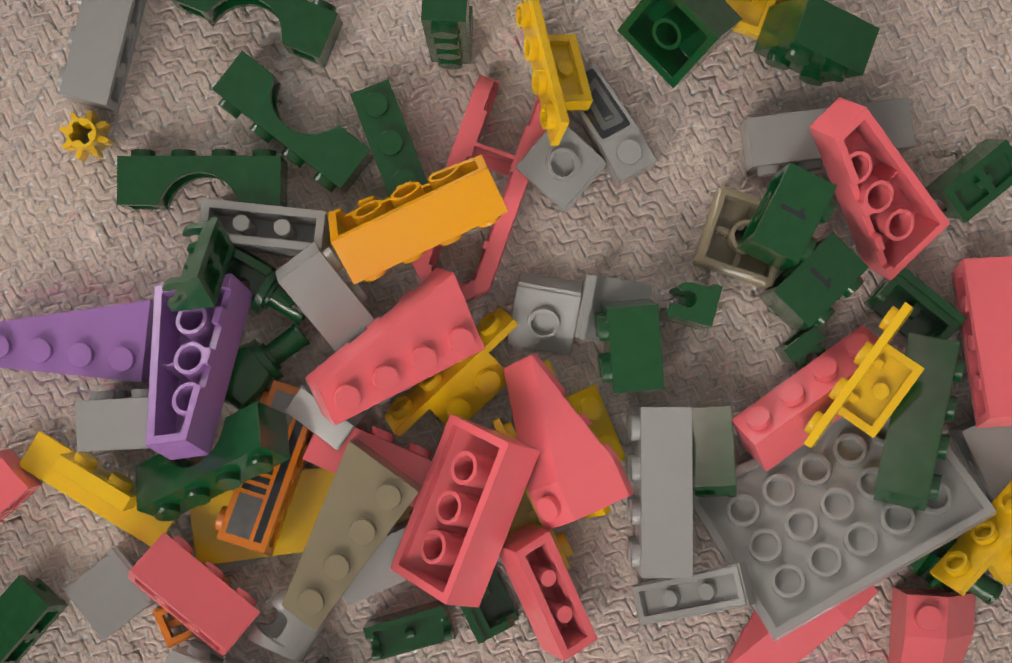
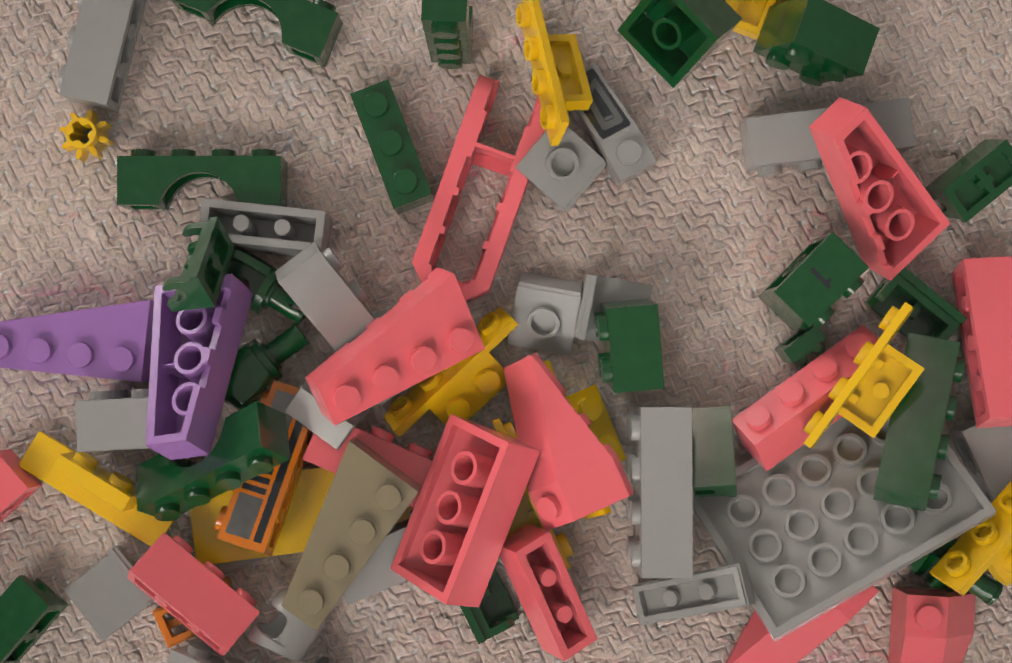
(254, 92): dark green arch -> none
(409, 630): dark green hinge -> none
(415, 219): light orange wedge -> none
(696, 306): dark green hinge -> none
(717, 245): dark tan brick -> none
(788, 217): dark green brick -> none

